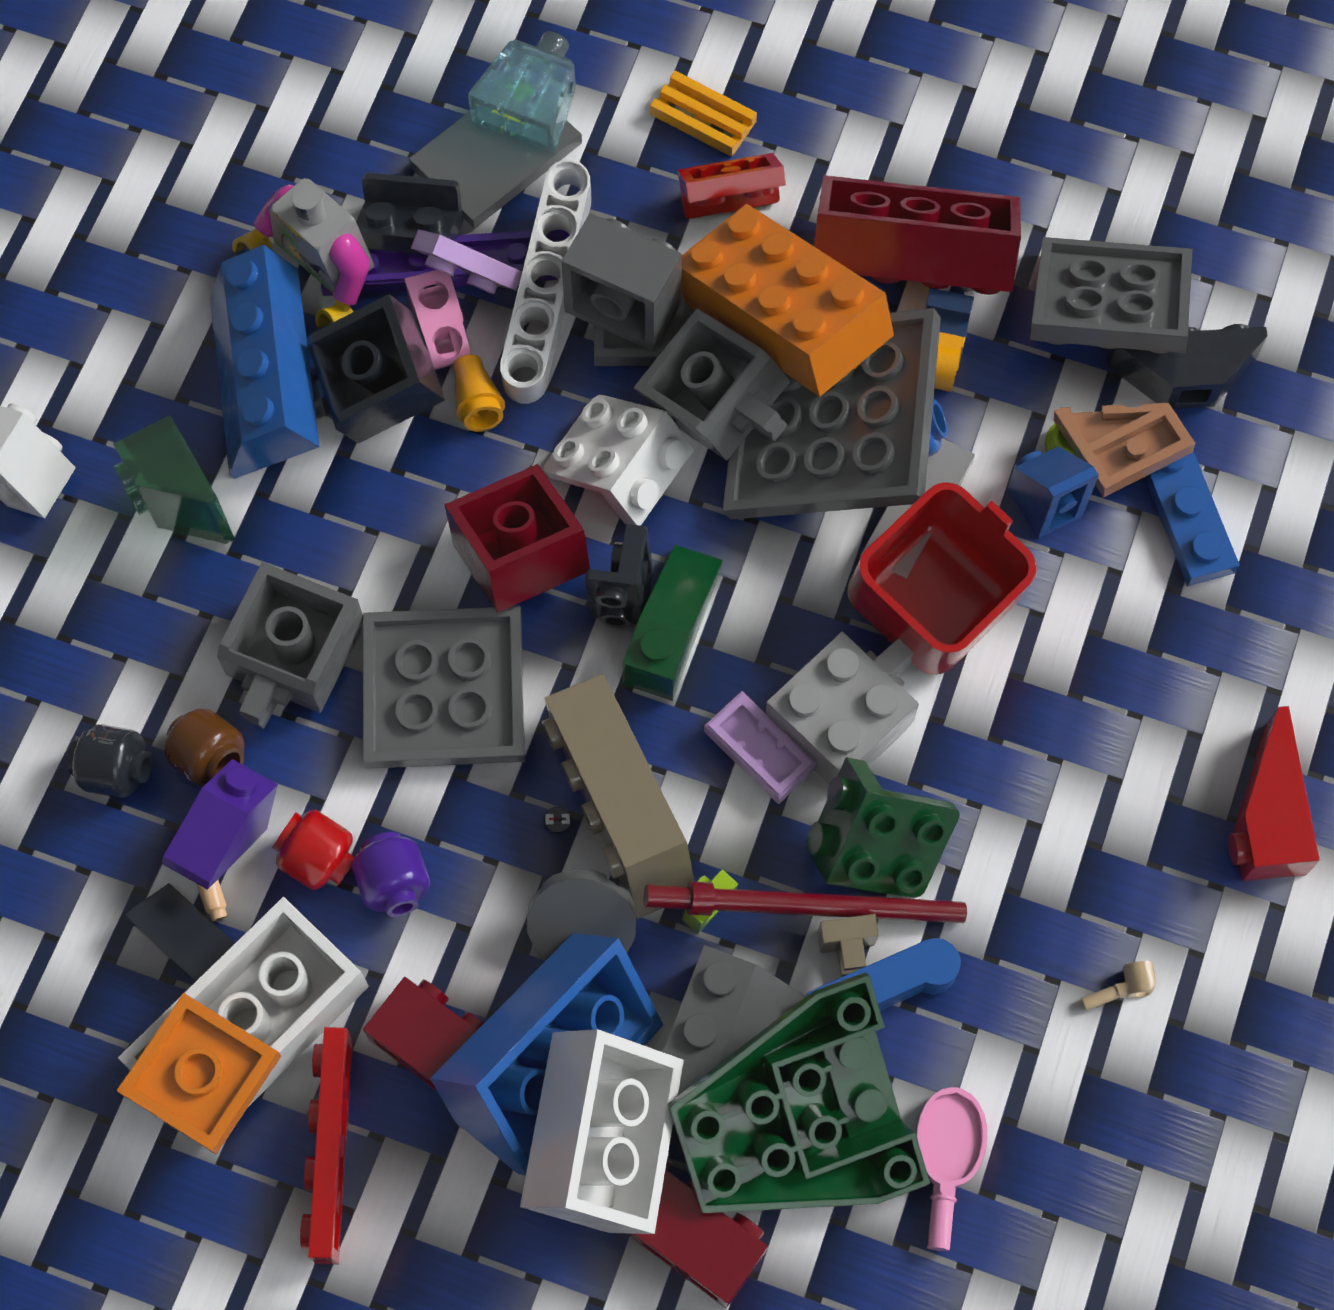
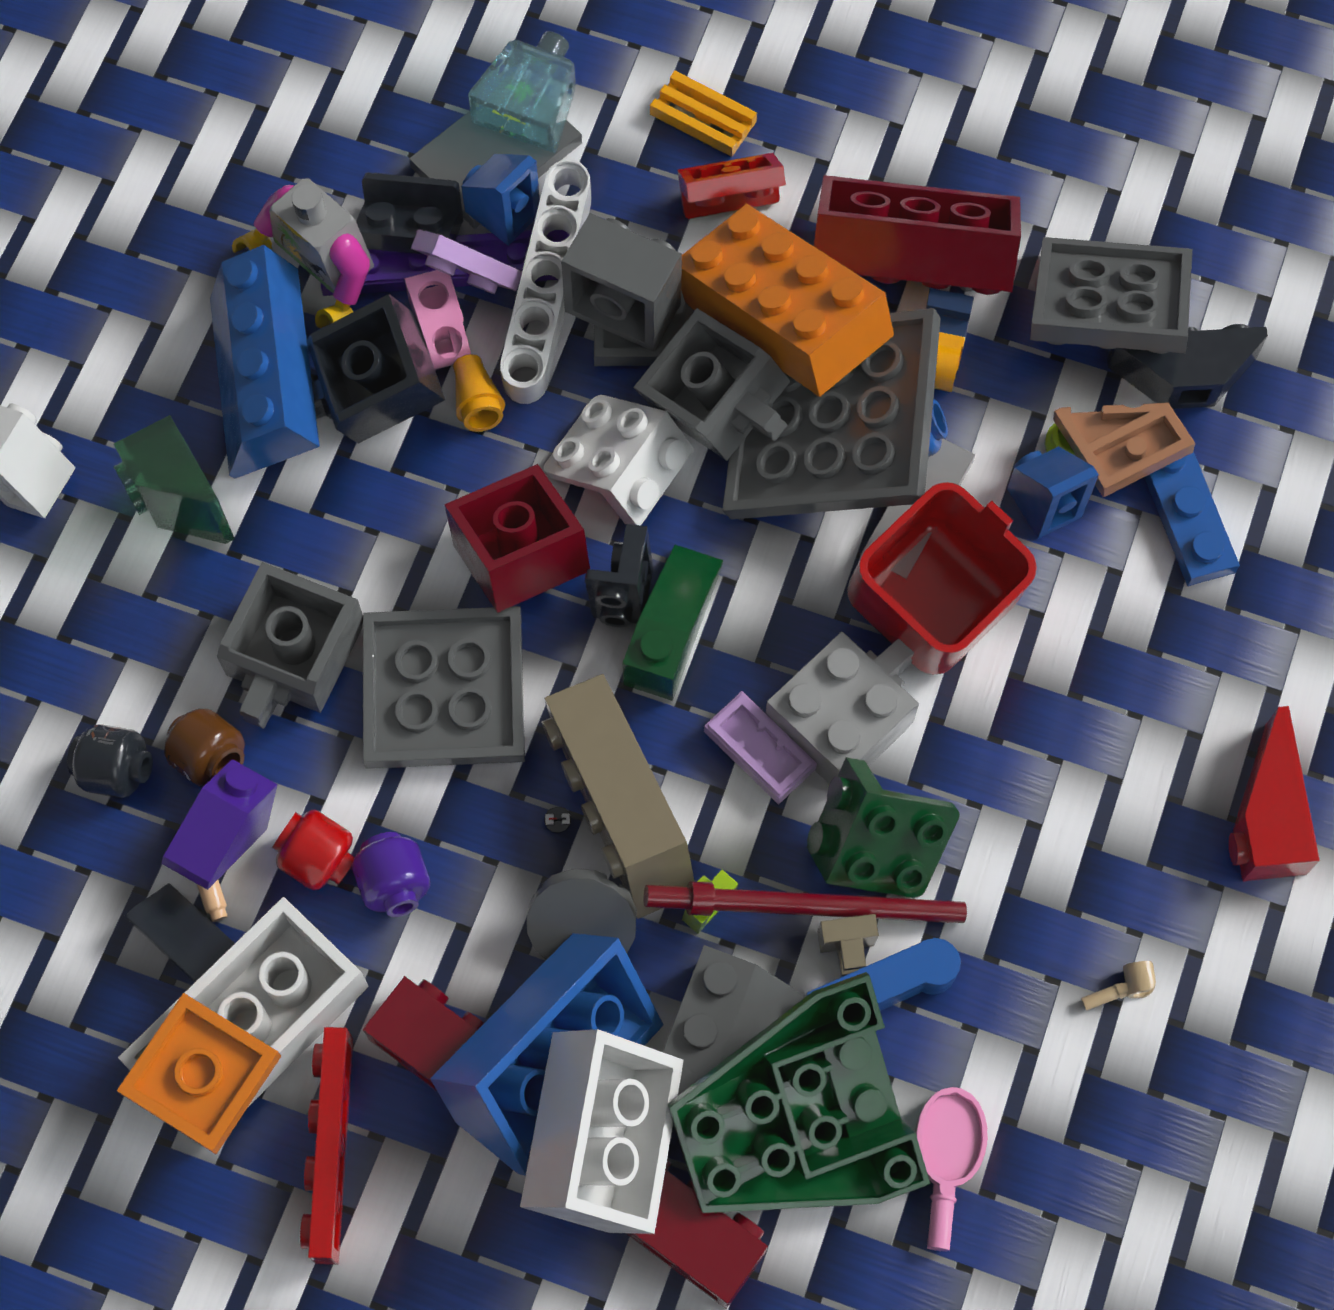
(503, 194): none -> blue slope

